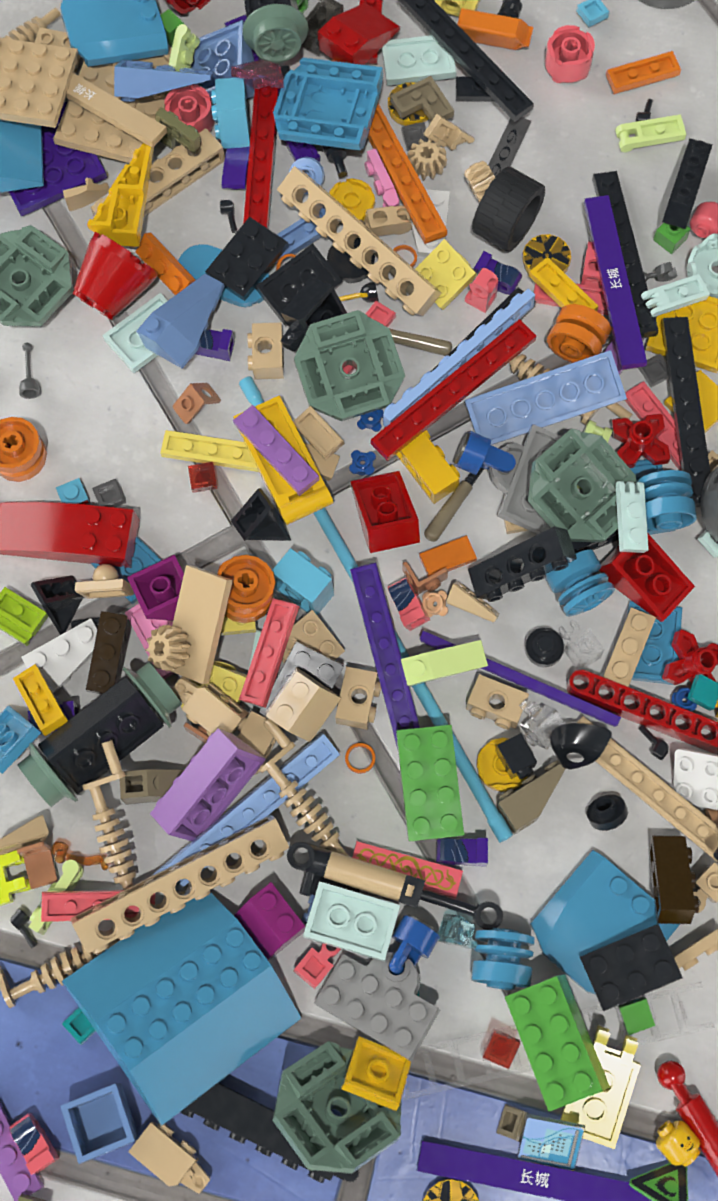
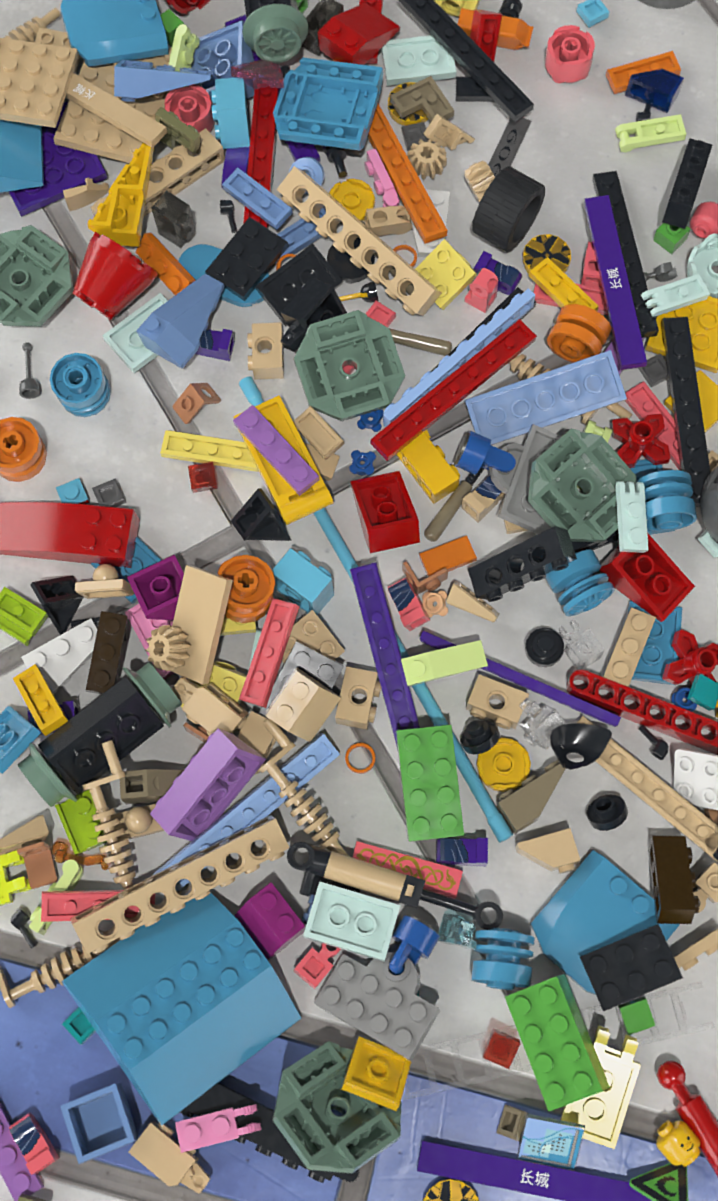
(79, 822): none -> lime plate
(80, 384): none -> dark azure wheel
(137, 822): none -> tan tile
(173, 219): none -> clear smoke brick
(213, 1128): none -> bright pink hinge
(257, 198): none -> medium blue plate
(479, 737): none -> black plate
(482, 500): none -> tan leg
(486, 31): none -> red slope
(516, 757): black brick -> none
(552, 851): none -> tan slope
(655, 88): none -> clear blue slope

